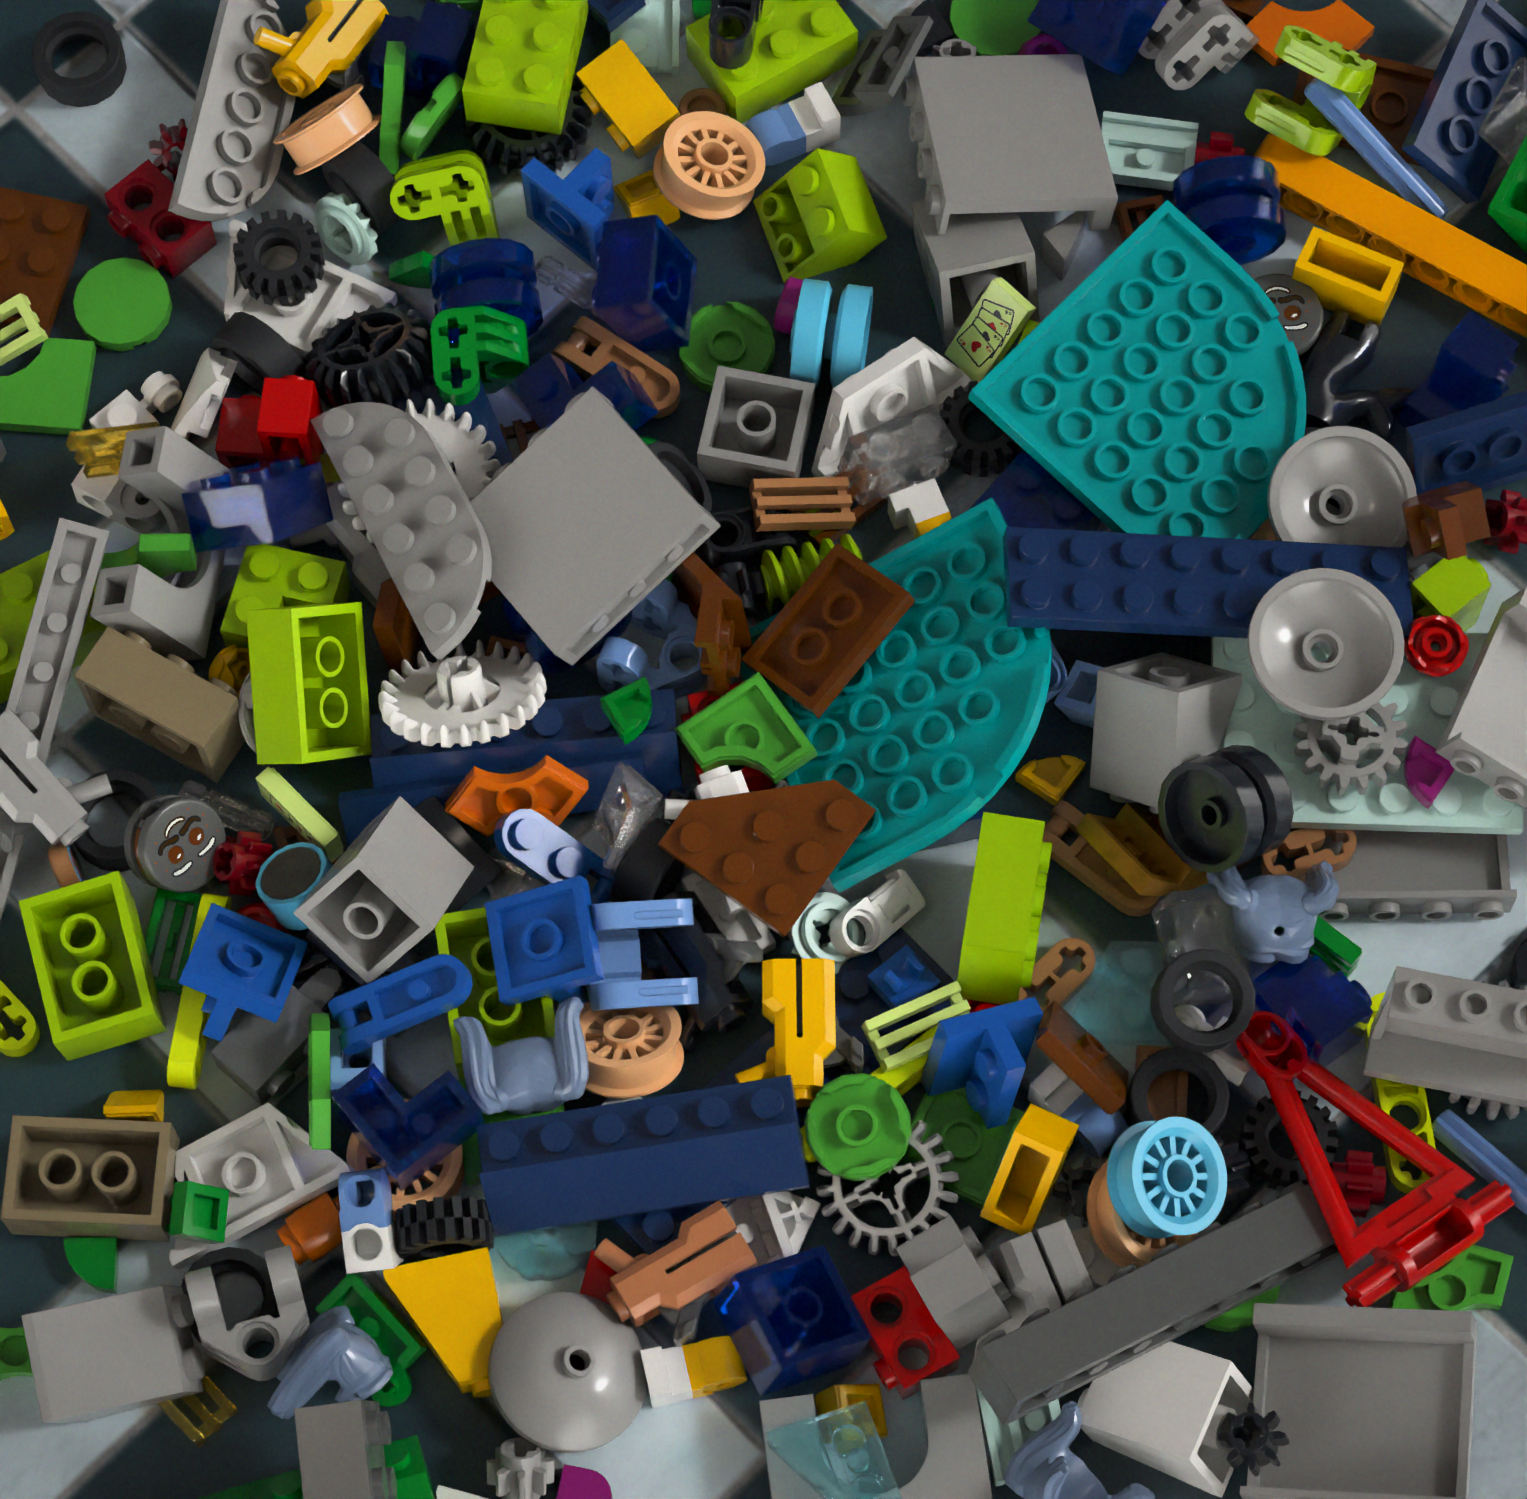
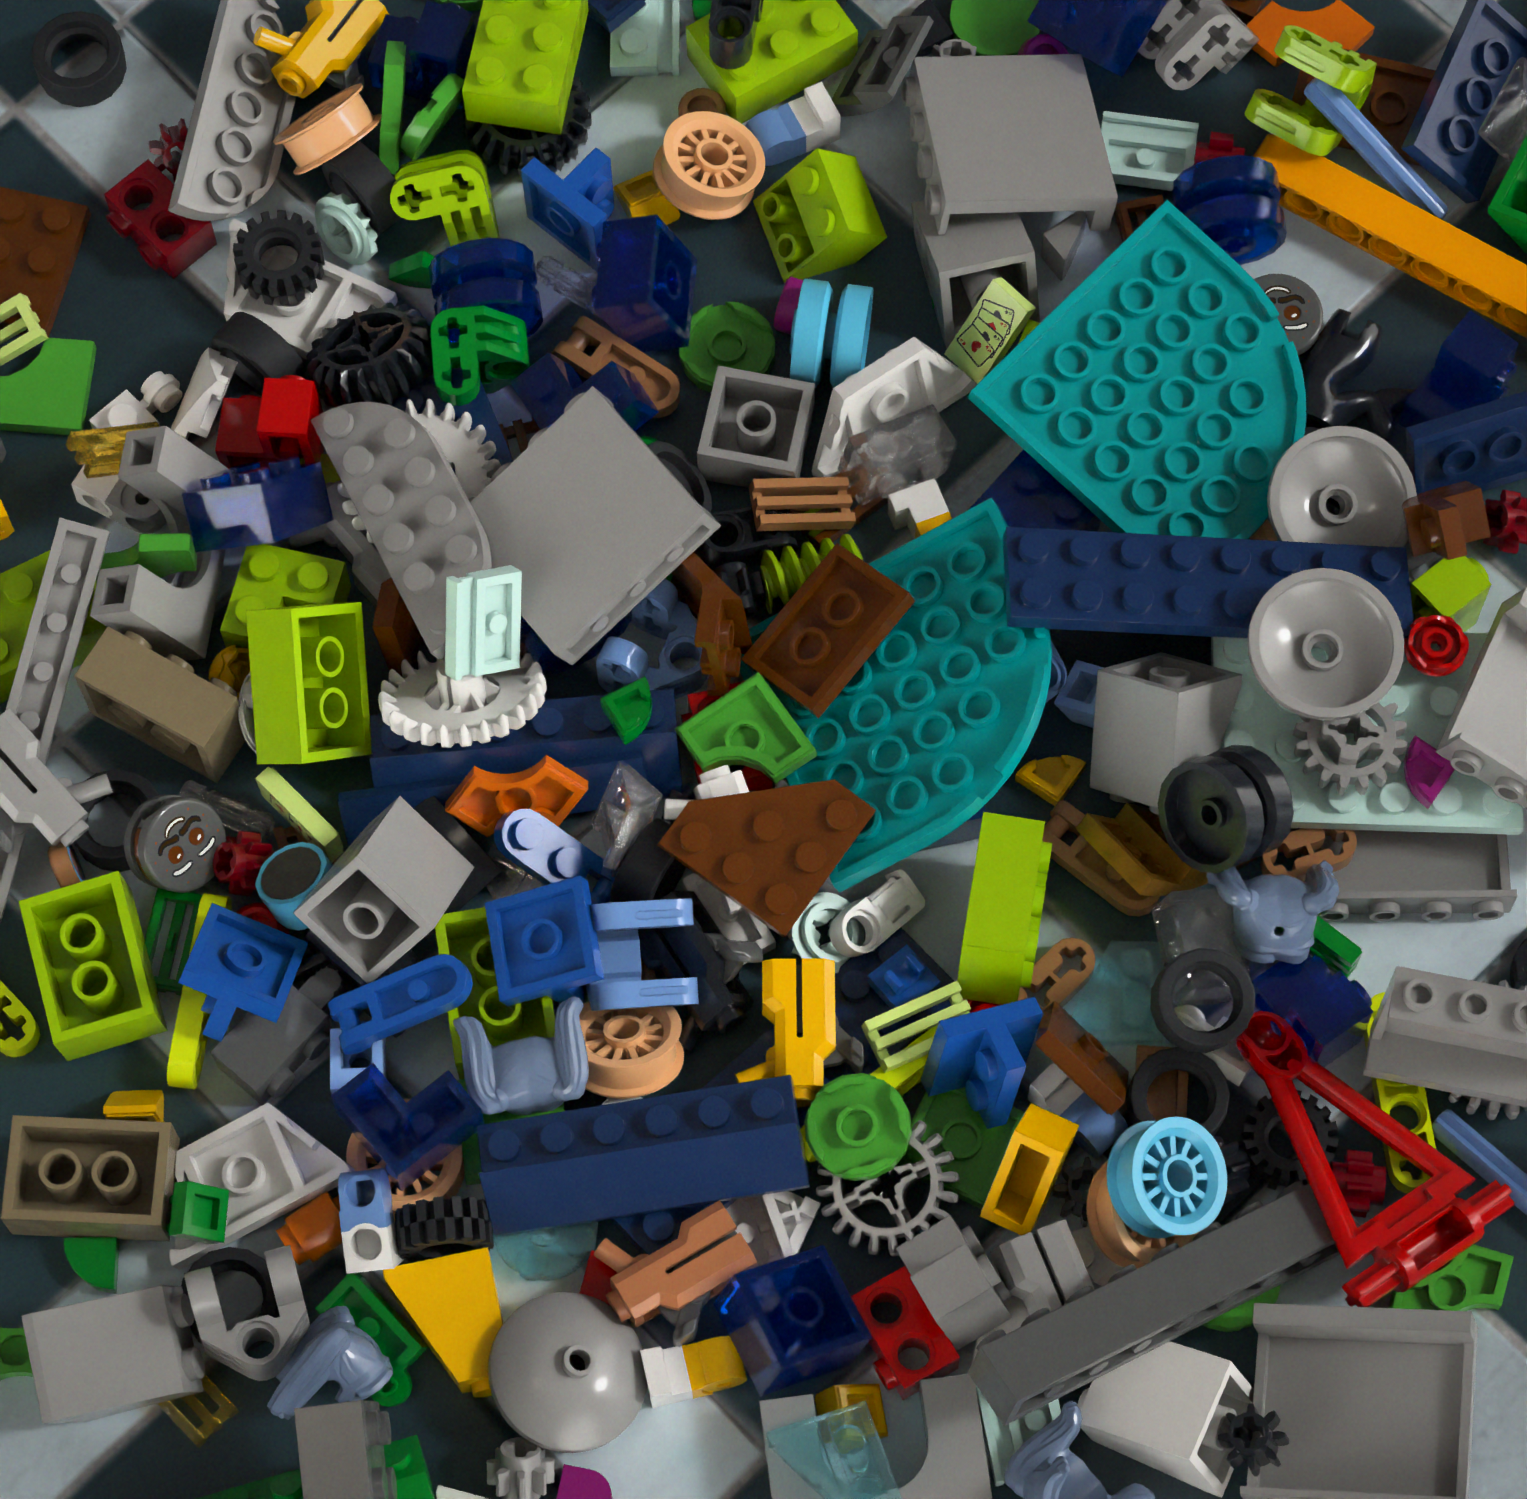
(122, 304): bright green tile -> none
(319, 1081): bright green tile -> none
(483, 622): none -> light aqua plate
(627, 98): yellow brick -> none
(973, 453): black tyre -> none
(1348, 275): yellow brick -> none

